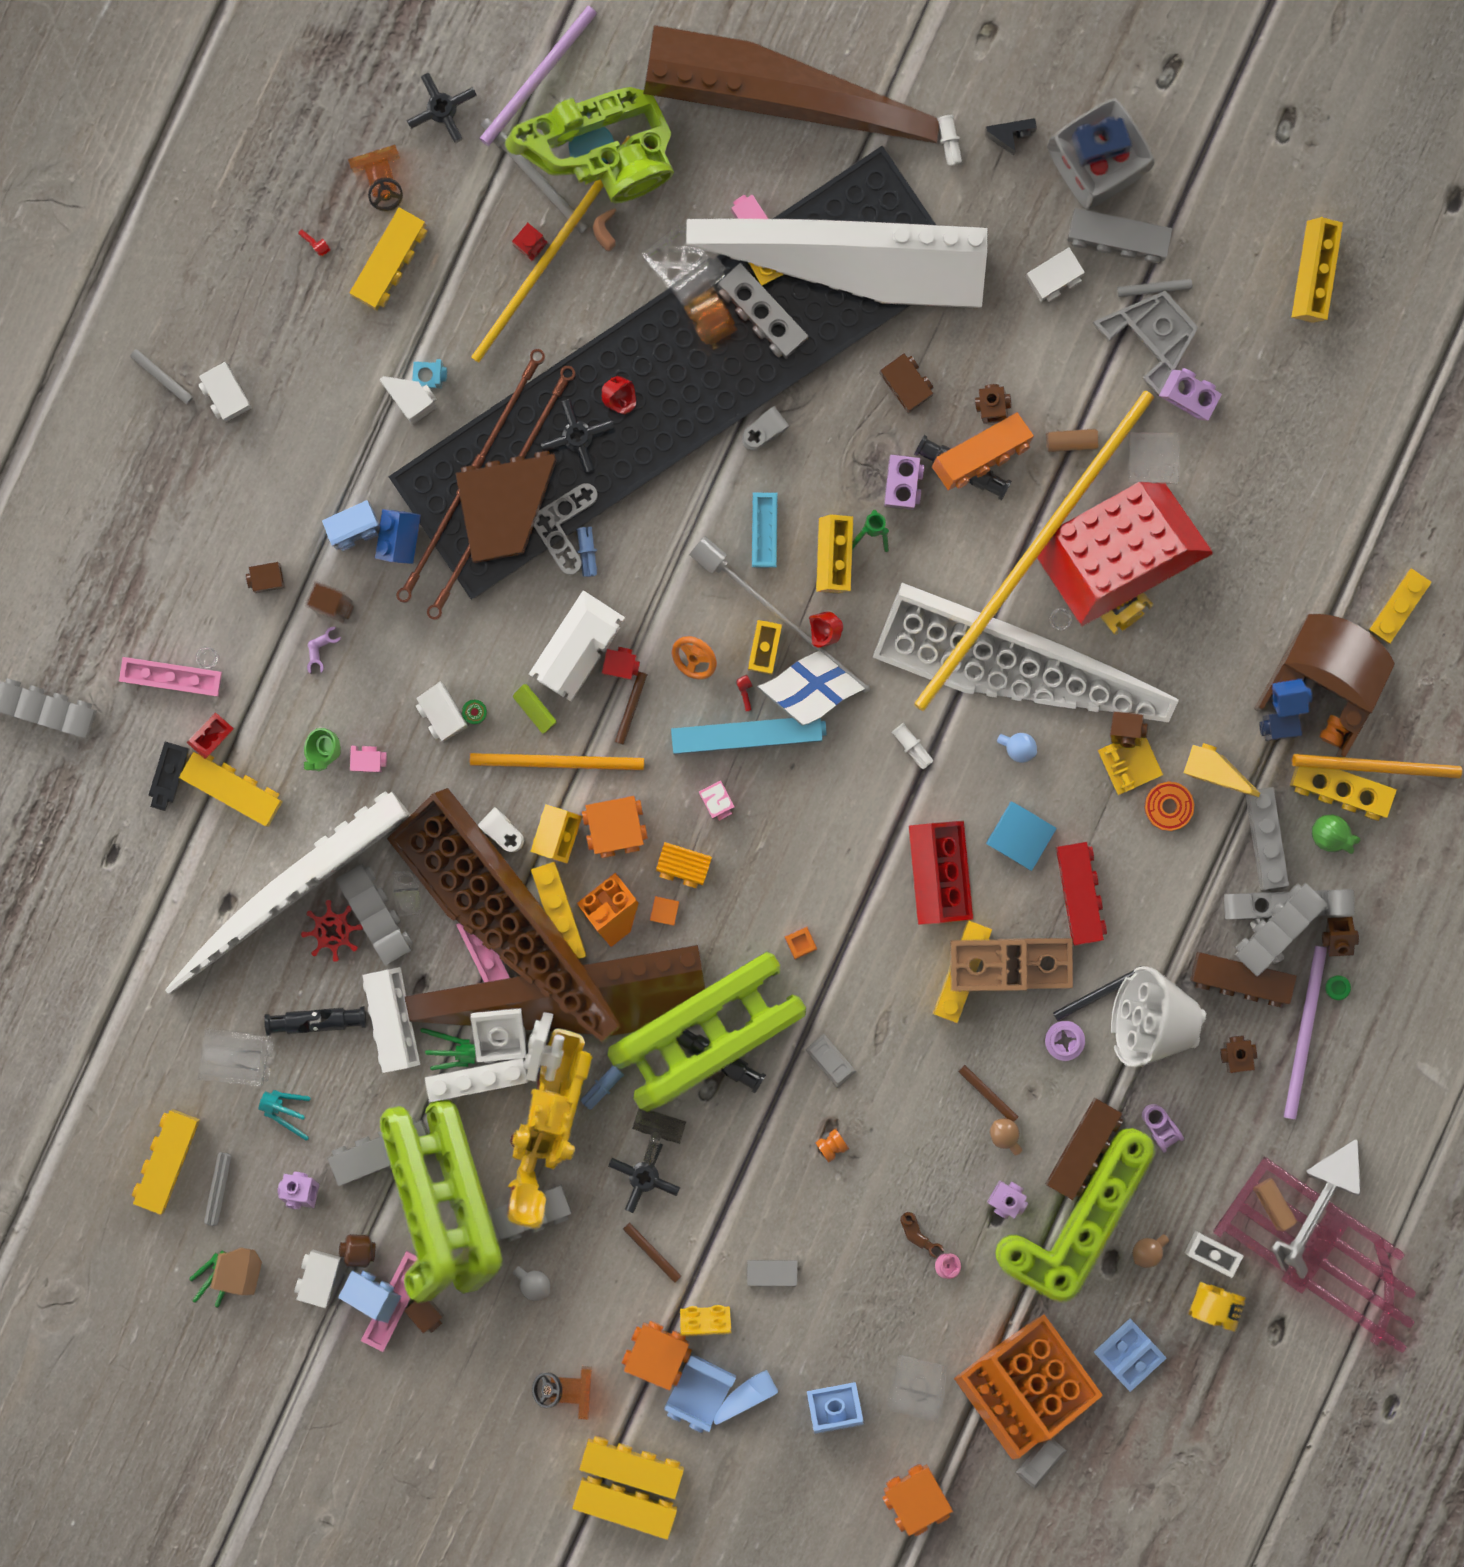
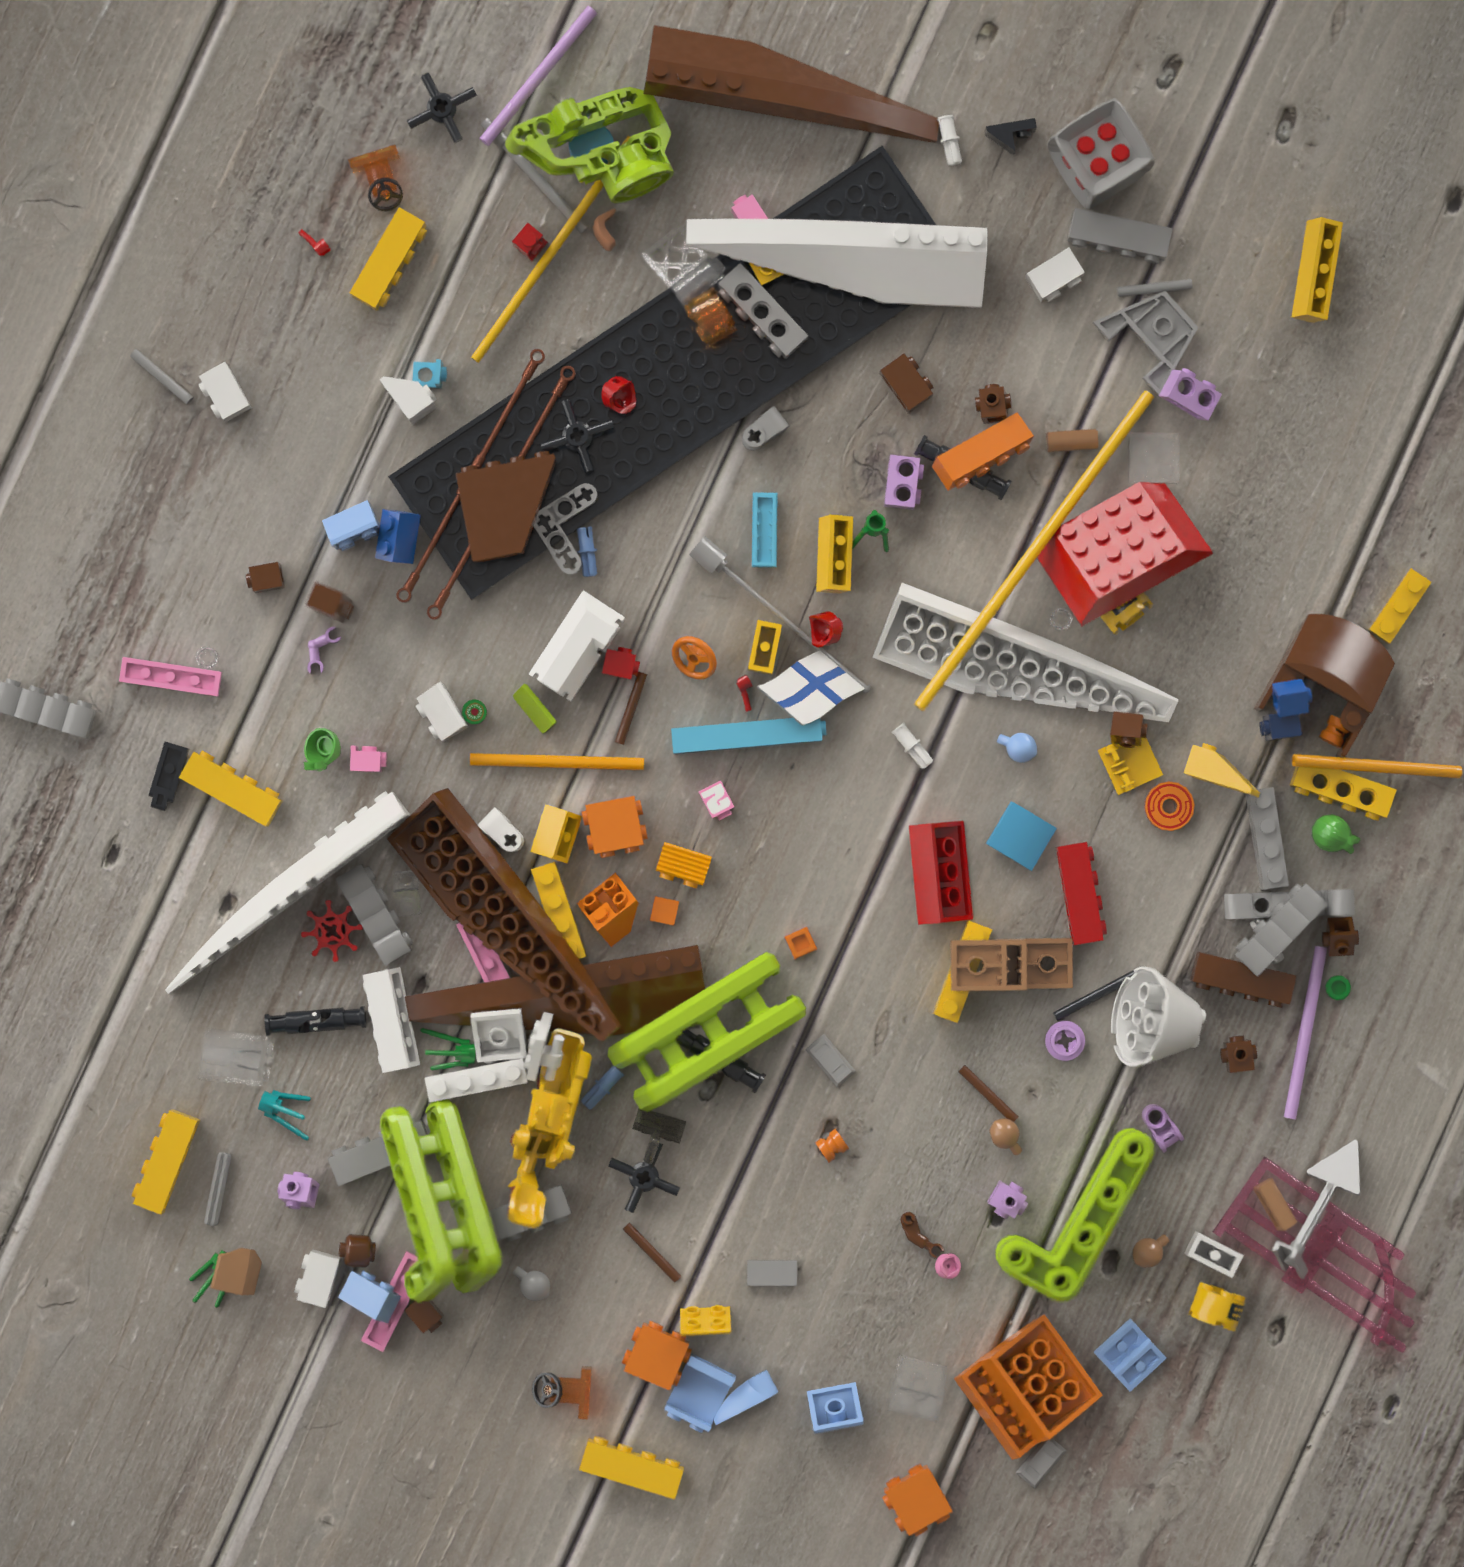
(210, 735): red slope -> none
(624, 1507): yellow brick -> none
(1084, 1148): reddish brown brick -> none
(1091, 151): dark blue brick -> none

